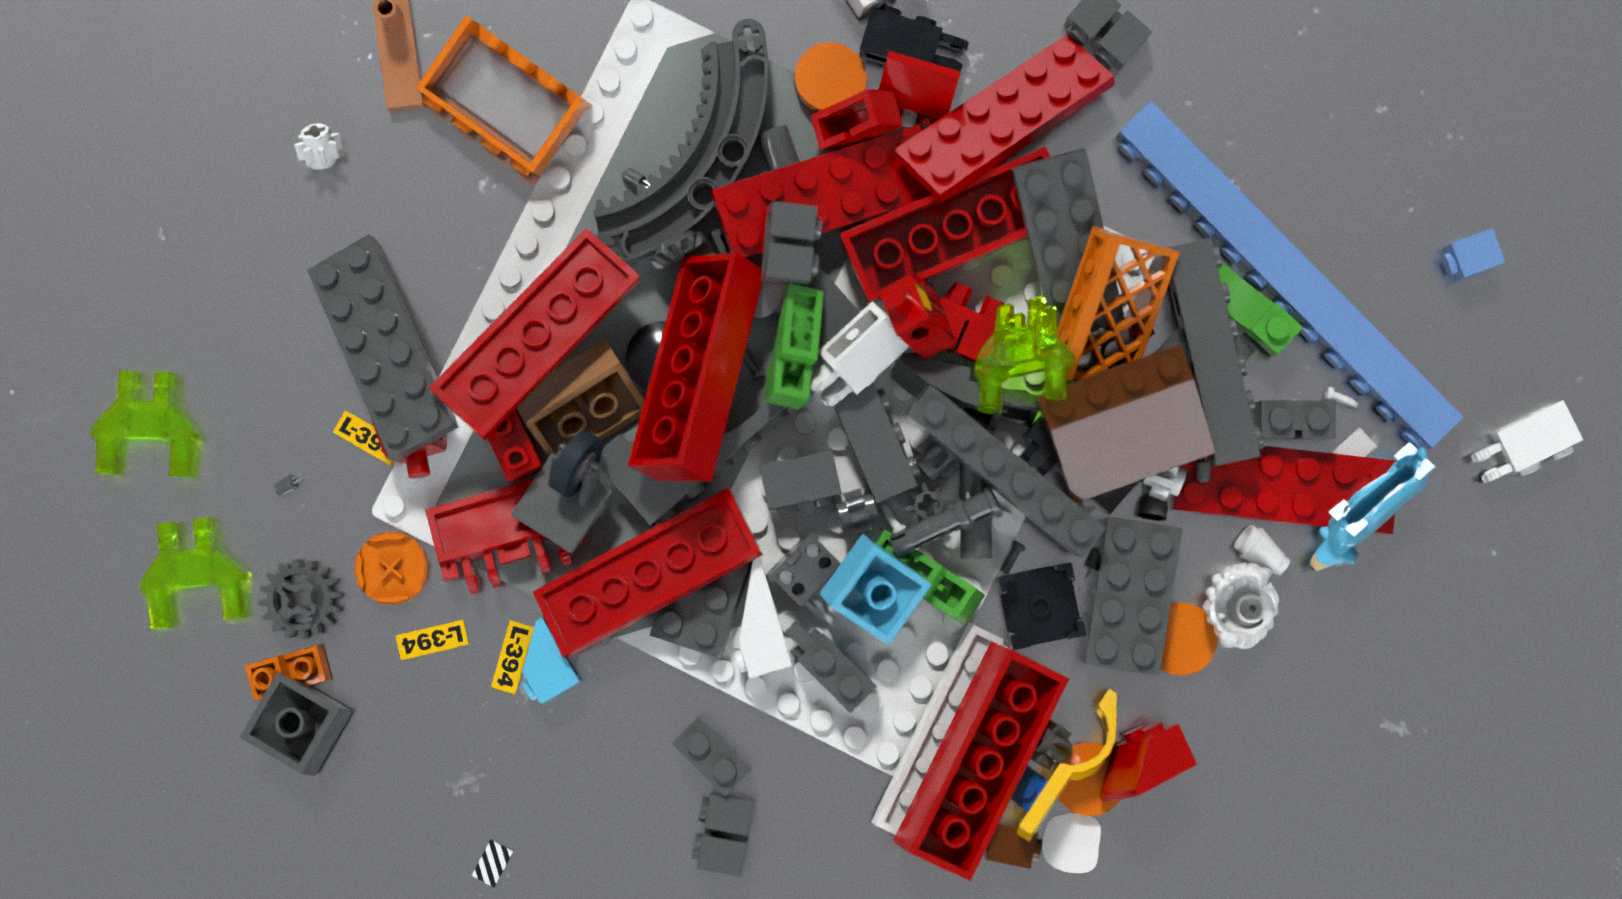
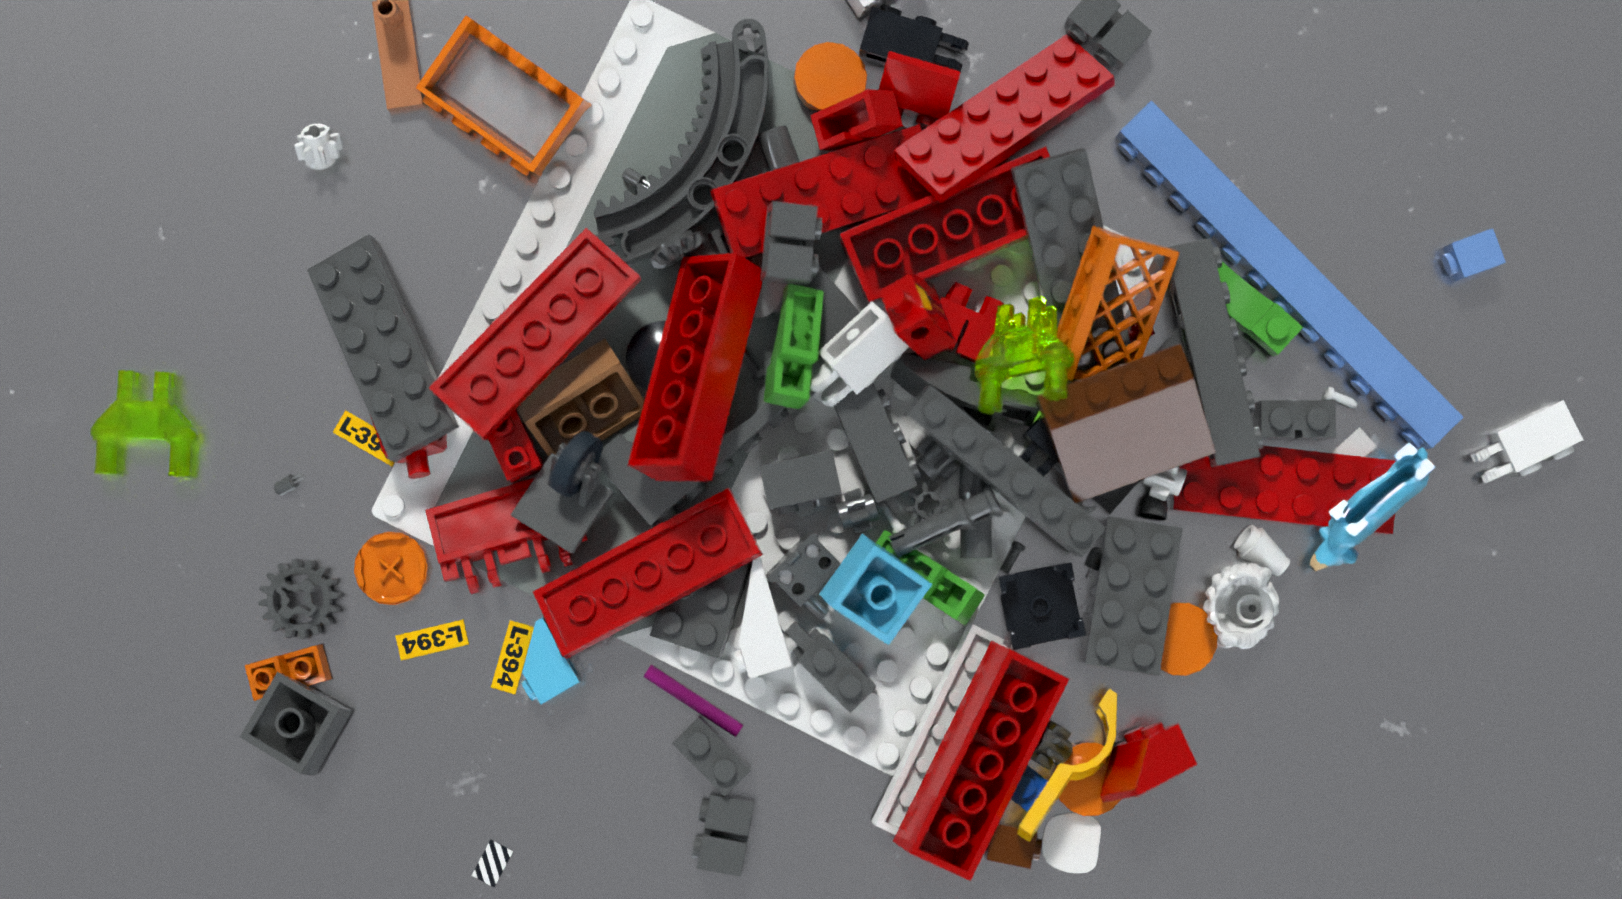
(188, 569): clear neon green connector -> none
(693, 700): none -> magenta bar
(1203, 469): dark grey piece -> none

